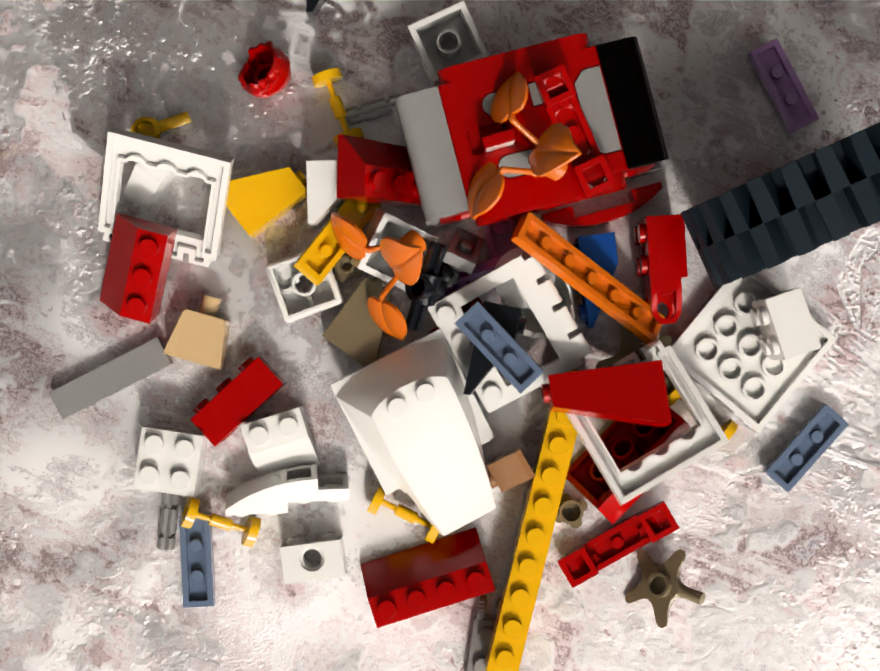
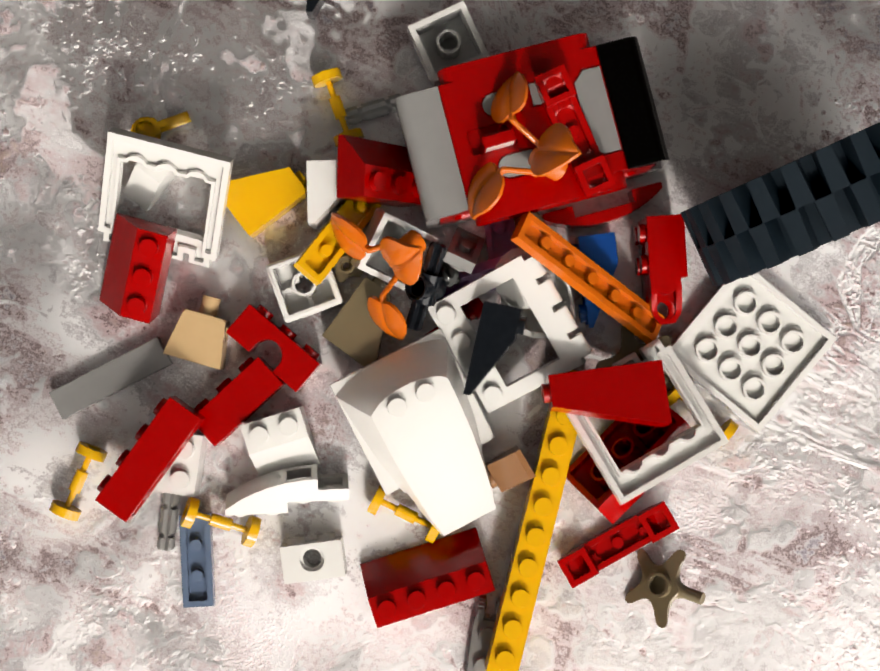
(65, 509): none -> yellow wheel
(149, 458): none -> red brick
(256, 326): none -> red arch
(265, 71): red hair -> none
(499, 347): sand blue plate -> none
(578, 507): dark tan plate -> none
(783, 86): lavender plate -> none
(785, 325): white brick -> none
(805, 447): sand blue plate -> none

